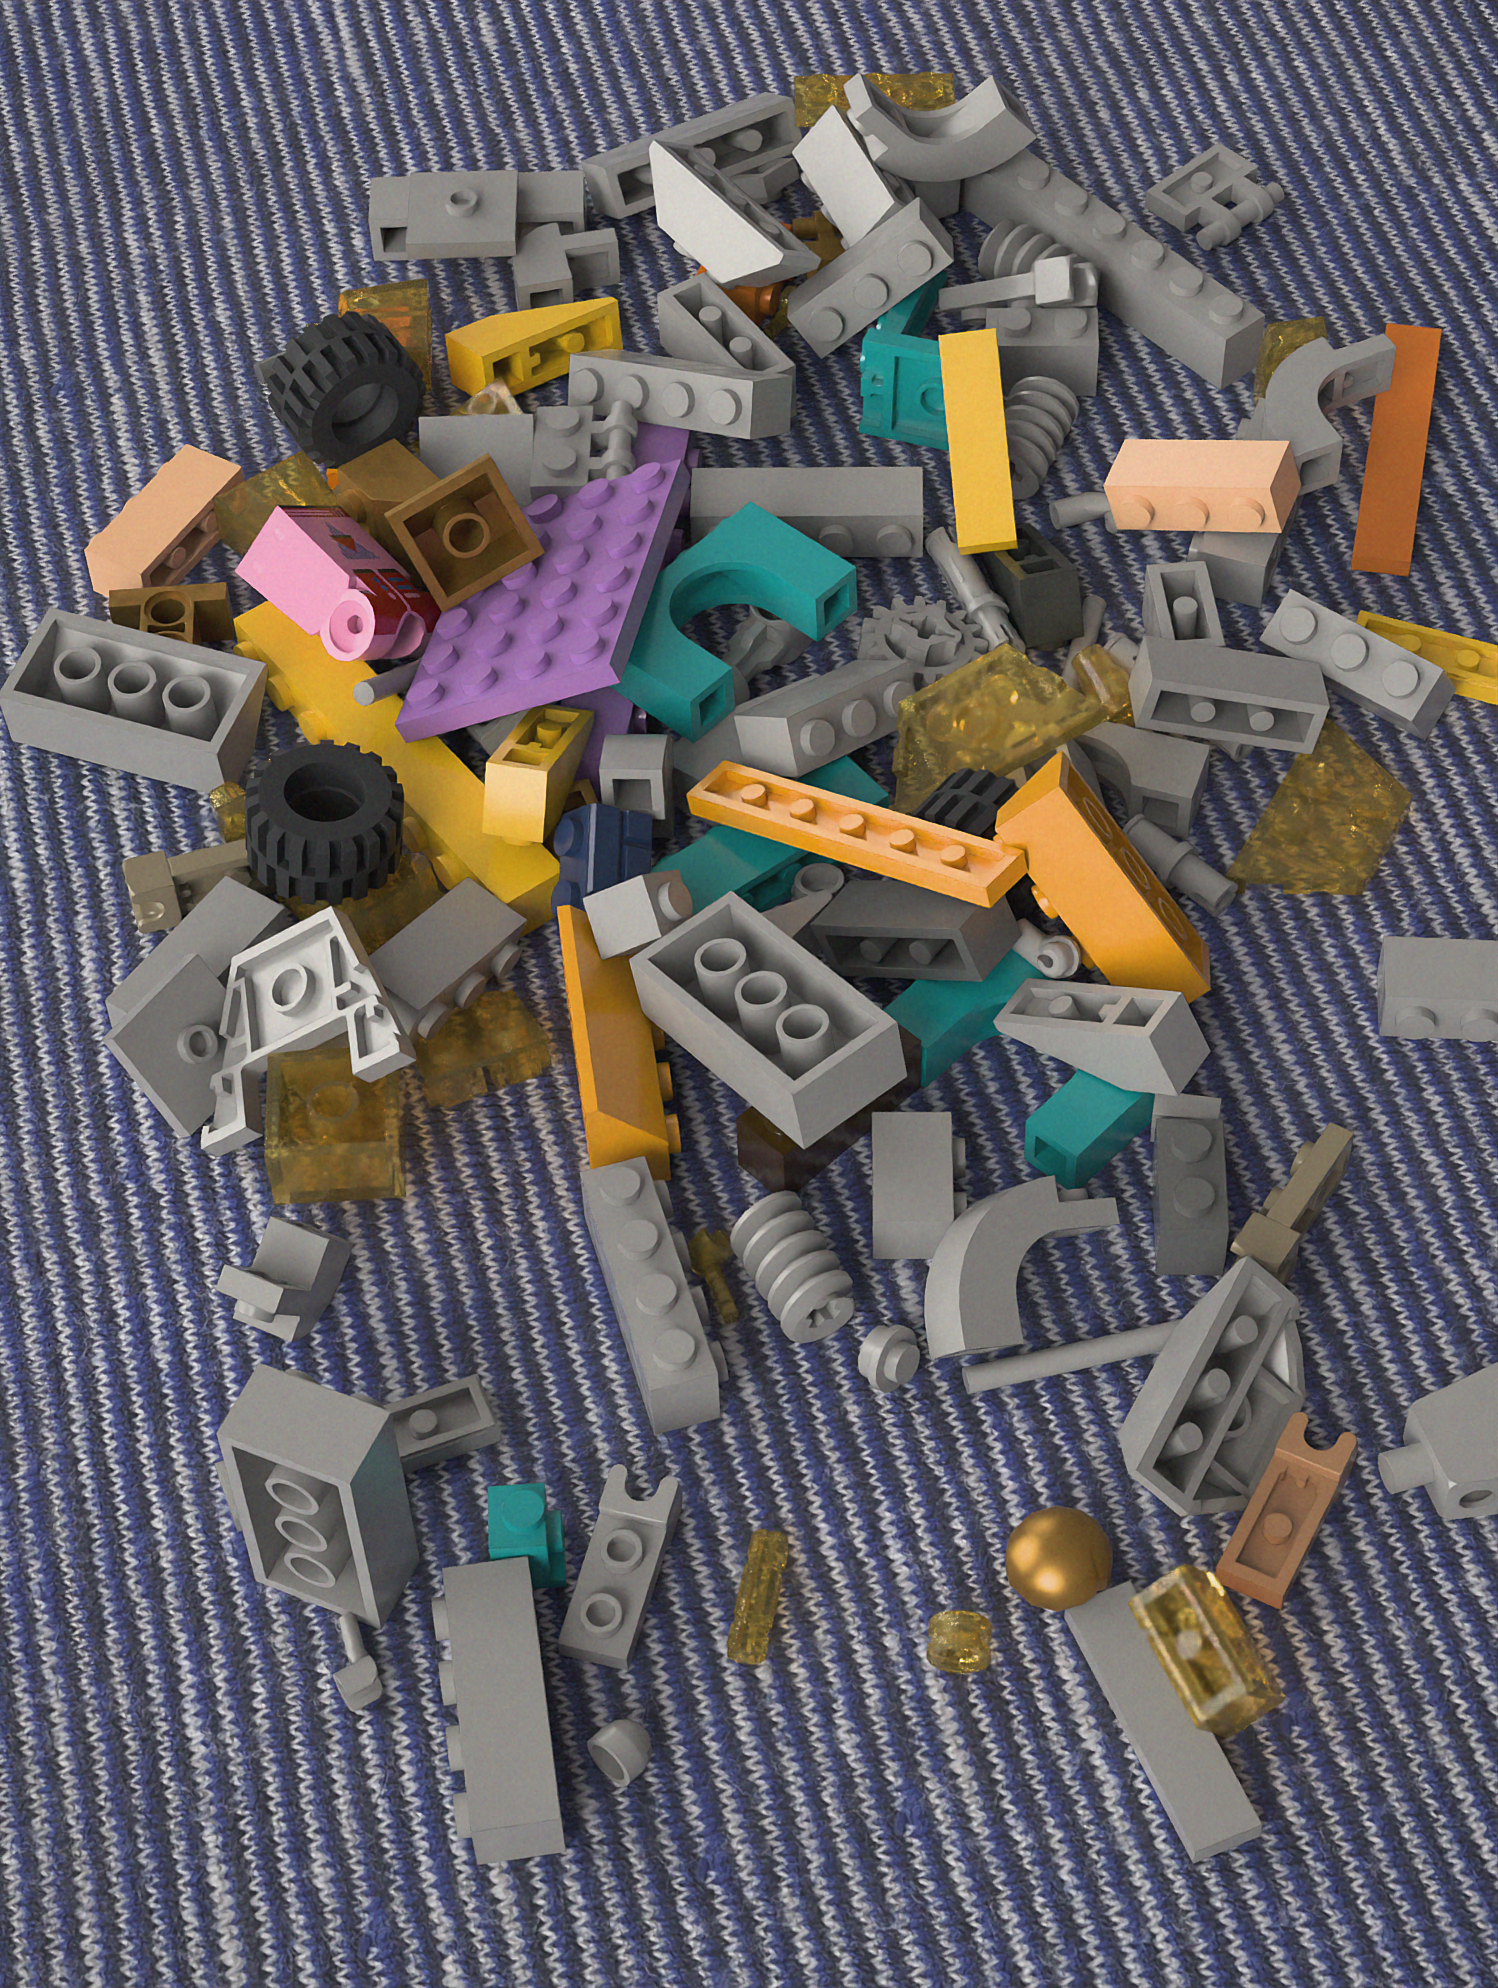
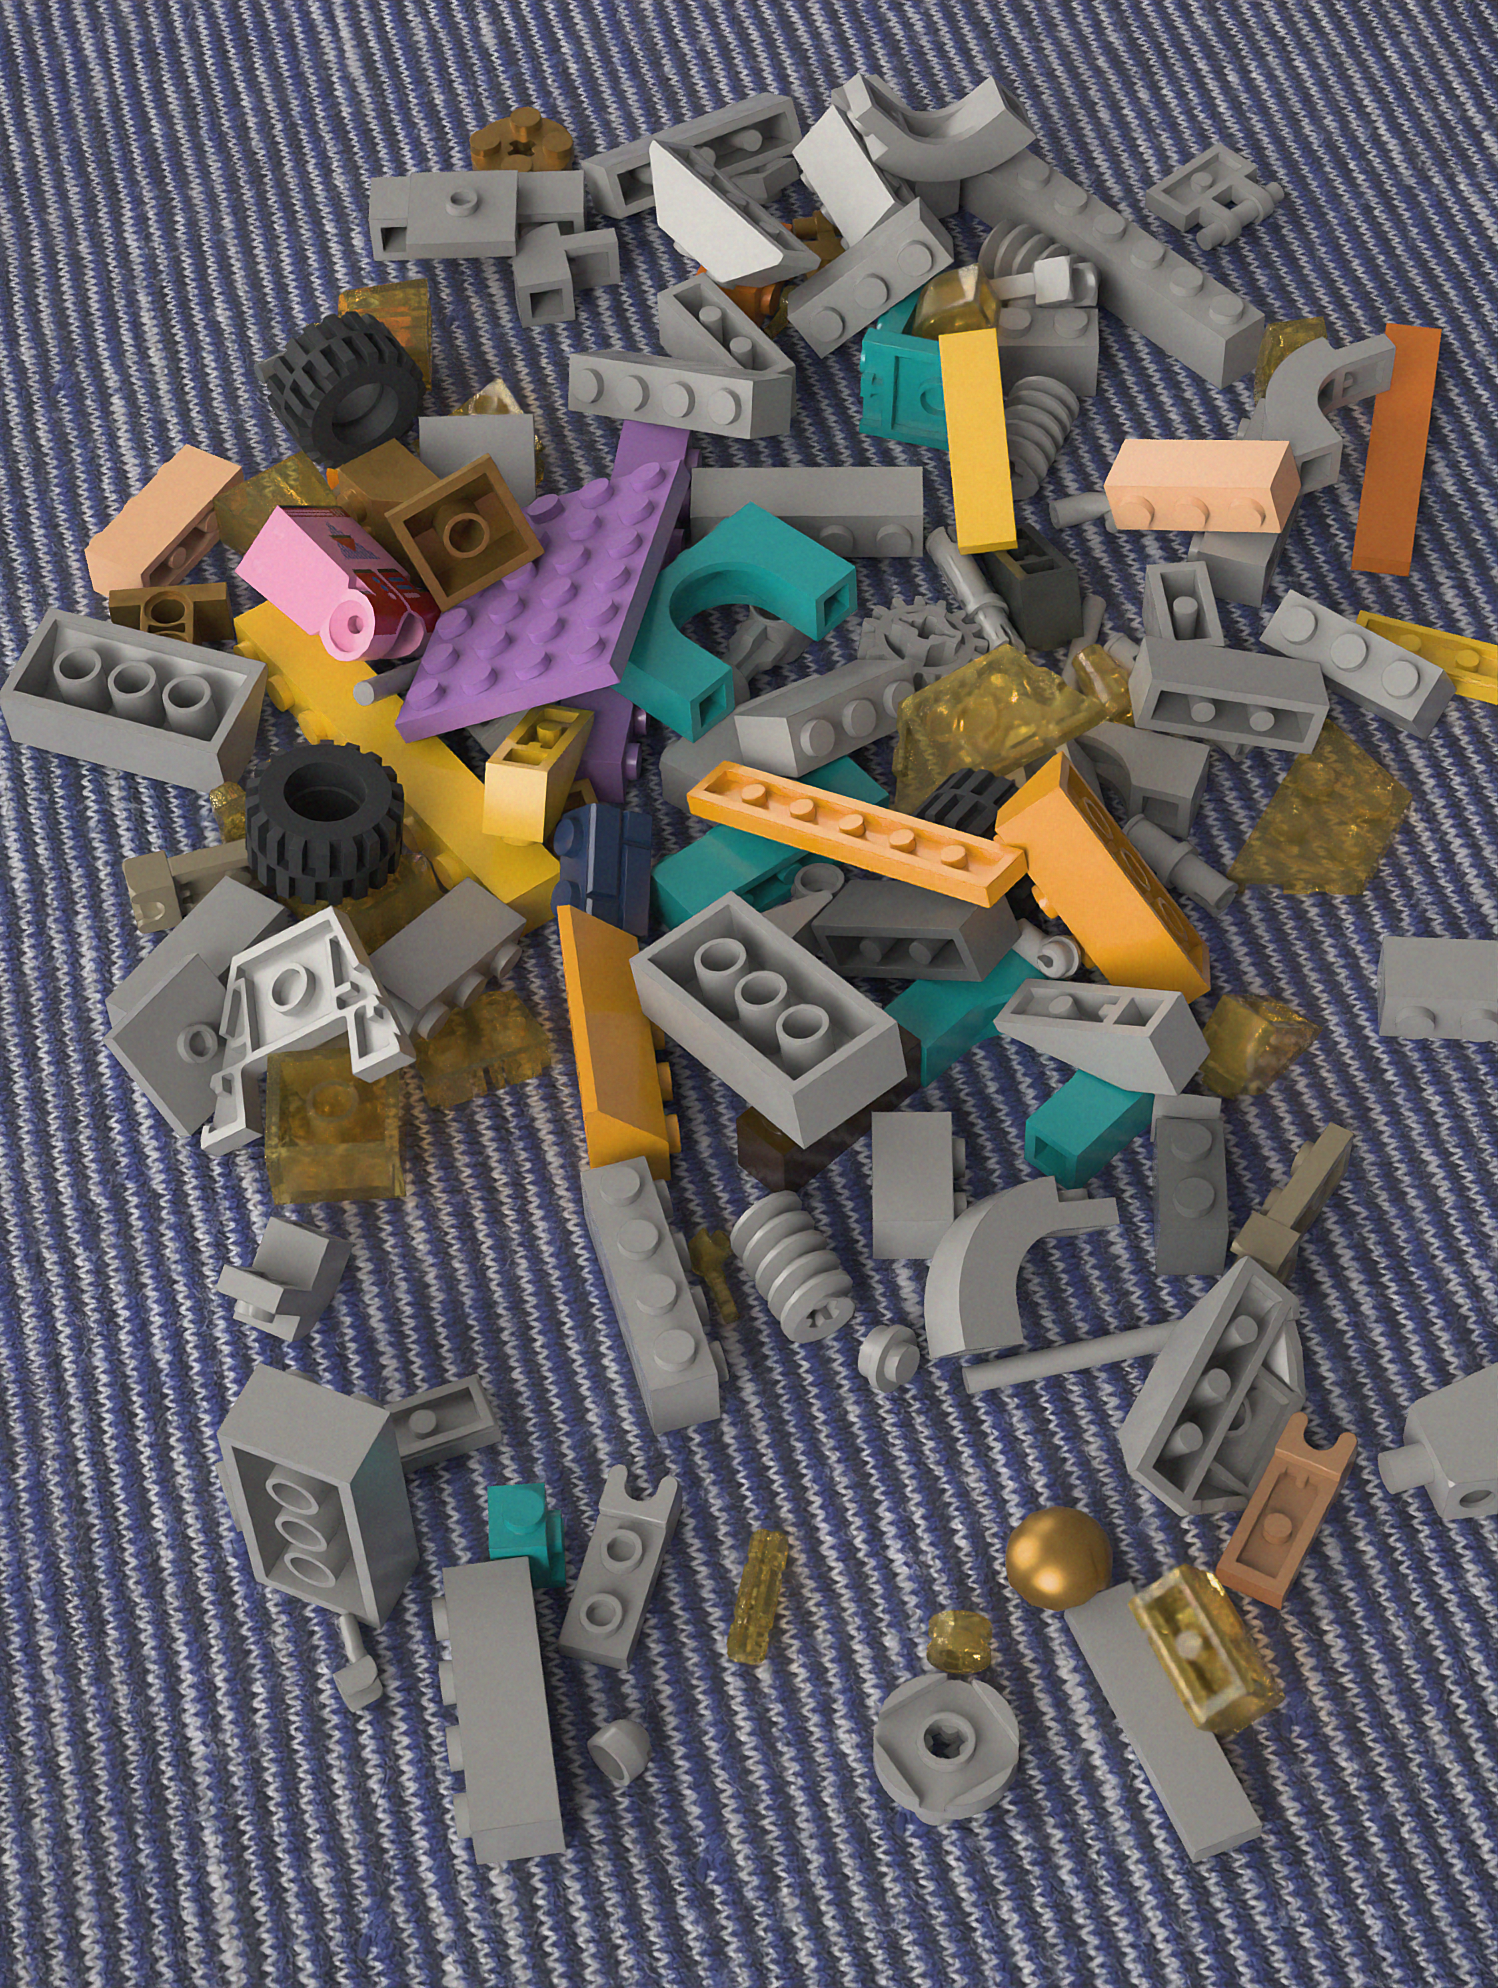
(509, 140): none -> pearl gold plate
(530, 344): yellow slope -> none
(566, 444): light grey plate -> none
(637, 912): light grey slope -> none
(638, 777): light grey brick -> none
(911, 91): clear yellow plate -> none
(940, 1786): none -> light grey plate
(956, 304): none -> clear yellow brick
(1253, 1043): none -> clear yellow slope

